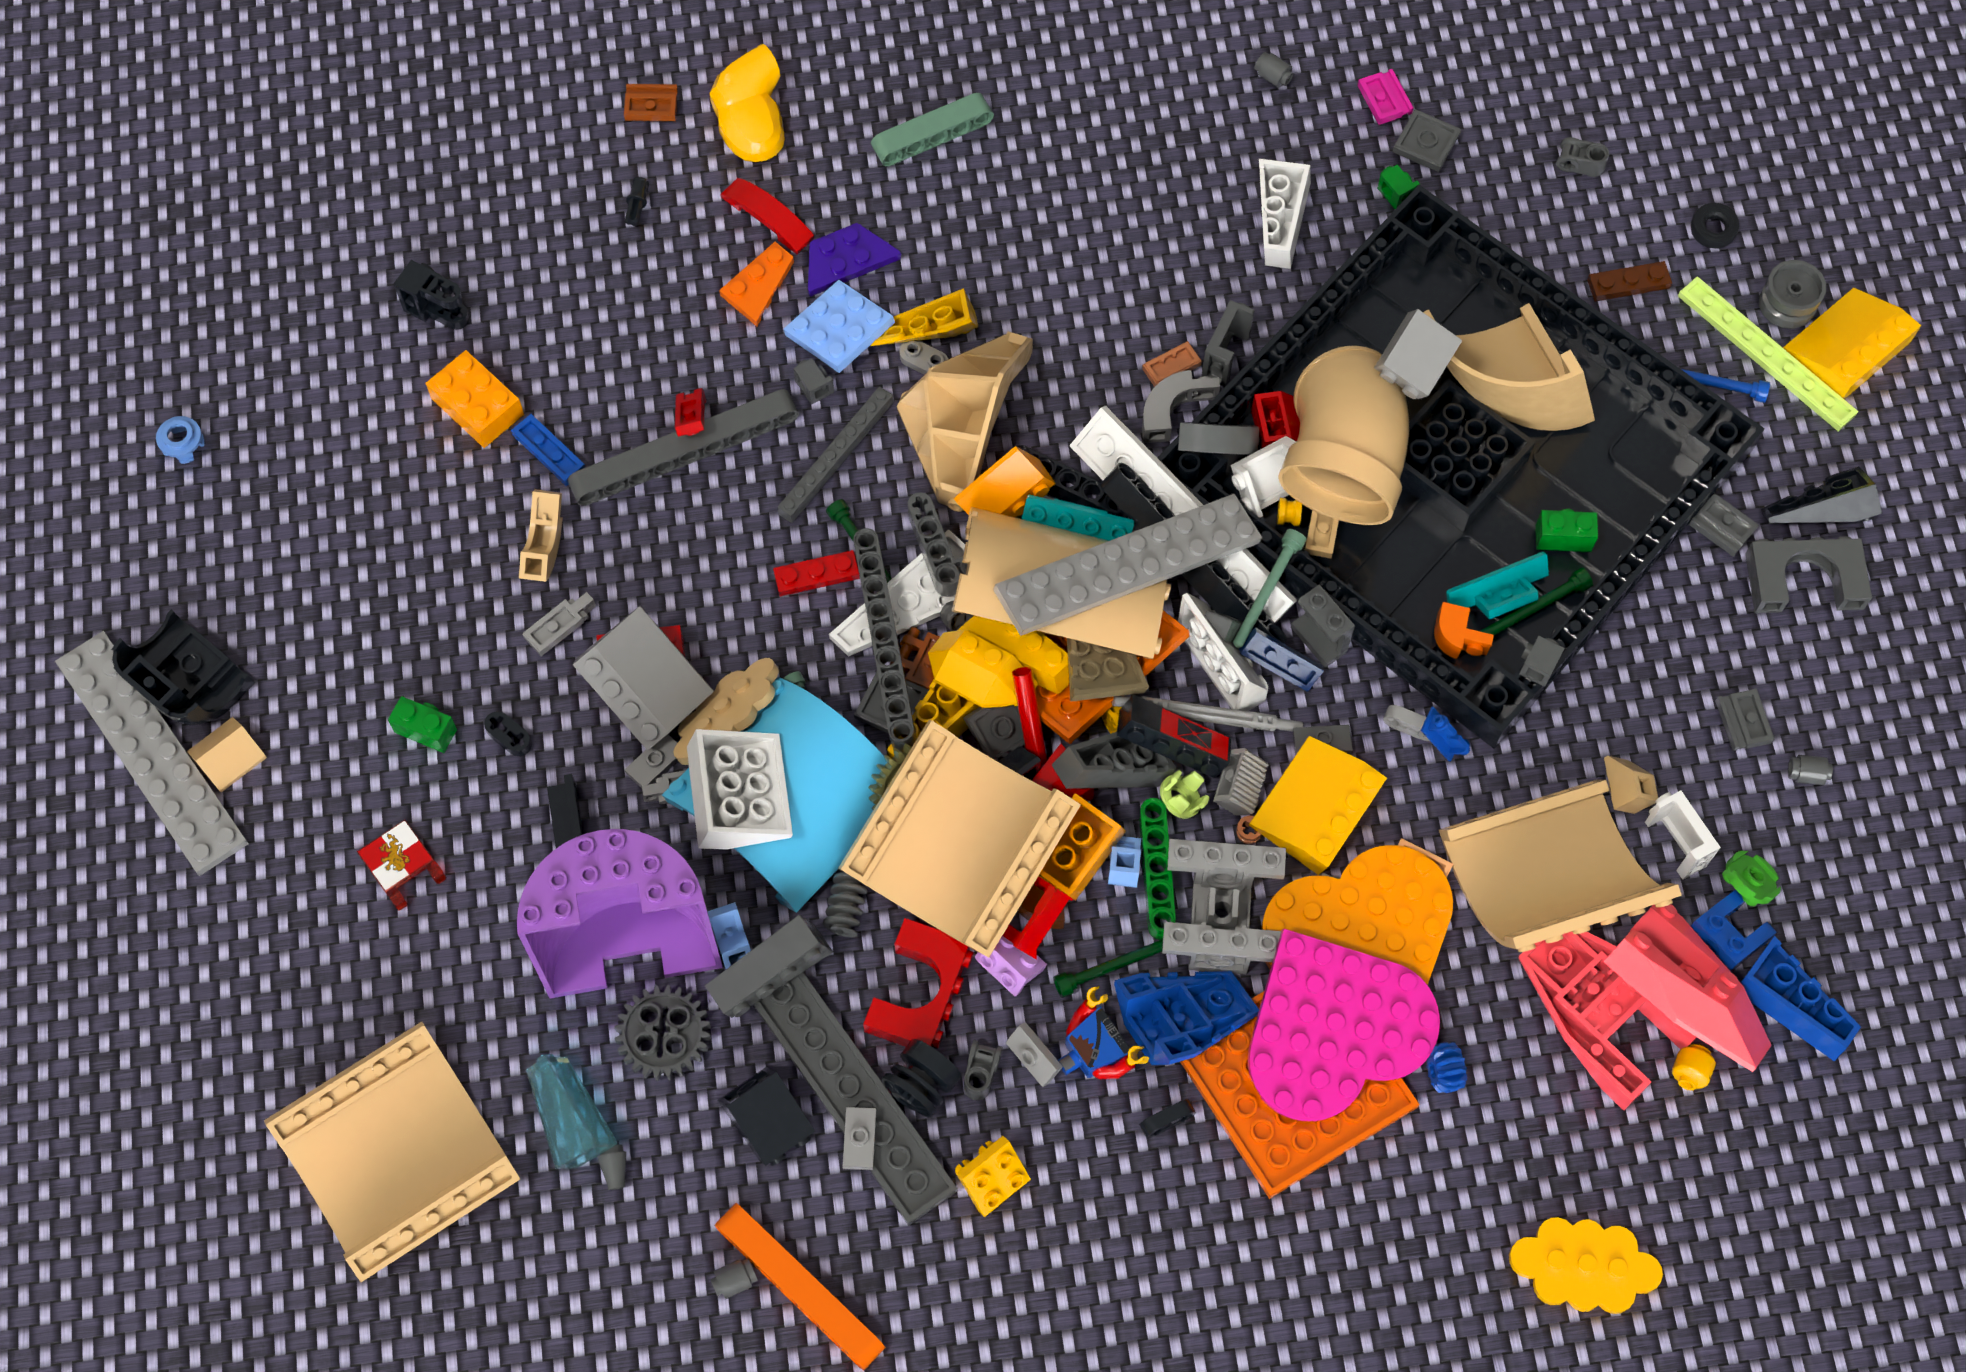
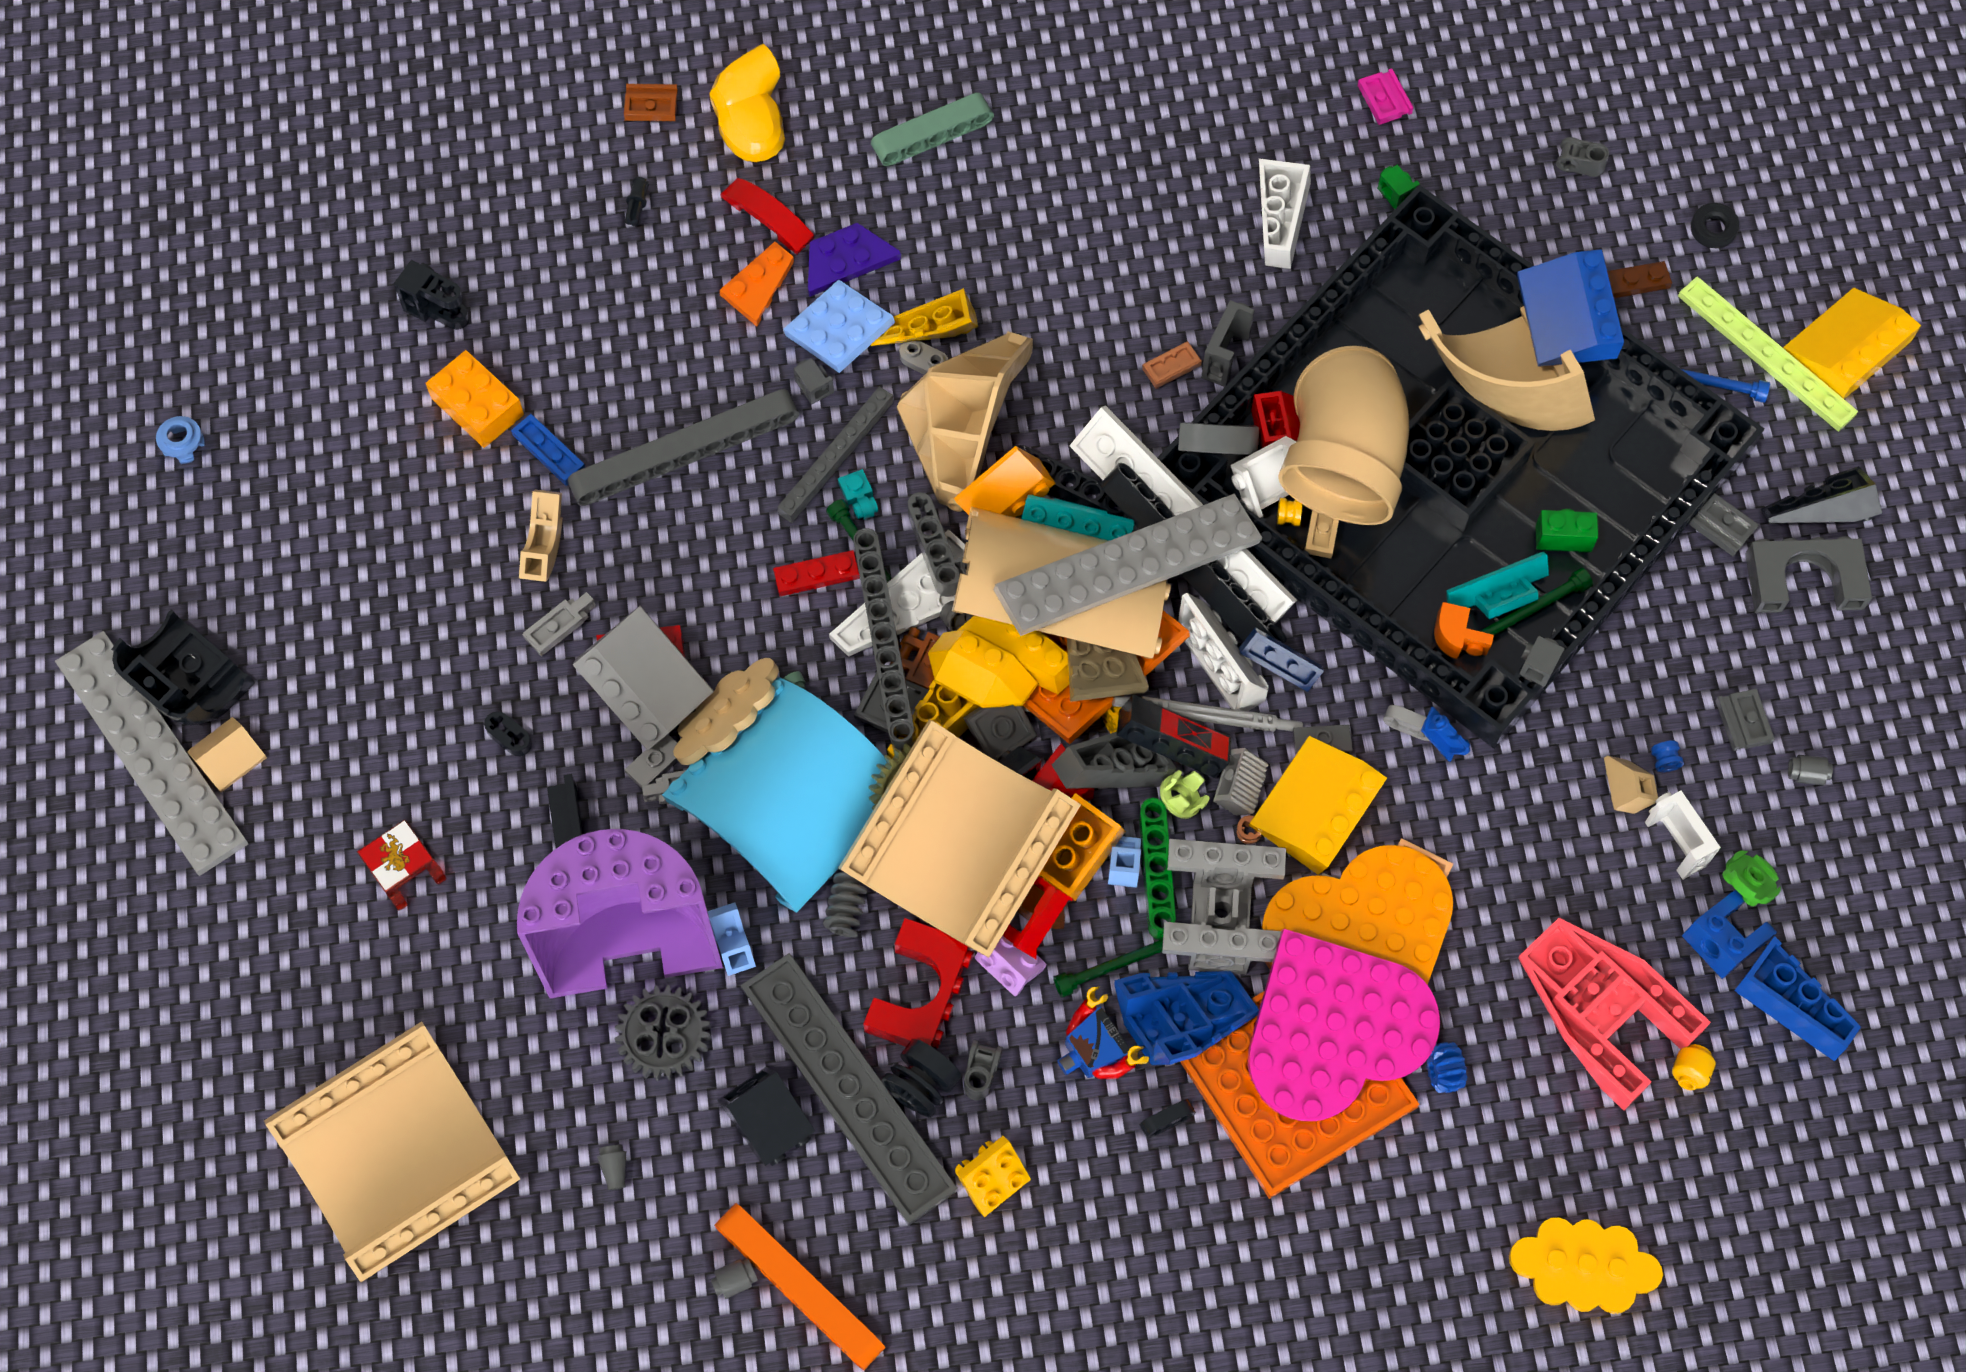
(422, 724): green brick -> none
(567, 1113): clear light blue slope -> none
(690, 412): red plate -> none
(738, 788): white slope -> none
(768, 966): dark grey wedge -> none
(857, 491): none -> teal plate
(859, 1138): light grey plate -> none
(1029, 712): red piece -> none
(1034, 1054): light grey plate -> none
(1168, 395): light grey arch -> none
(1225, 625): dark grey slope -> none
(1274, 69): dark grey brick -> none
(1292, 542): sand green piece -> none
(1323, 626): dark grey panel -> none
(1417, 354): light grey brick -> none
(1426, 140): dark grey plate -> none
(1549, 868): tan panel -> none
(1571, 309): none -> blue slope
(1667, 756): none -> blue wheel
(1690, 985): coral wedge -> none
(1792, 294): dark grey wheel -> none

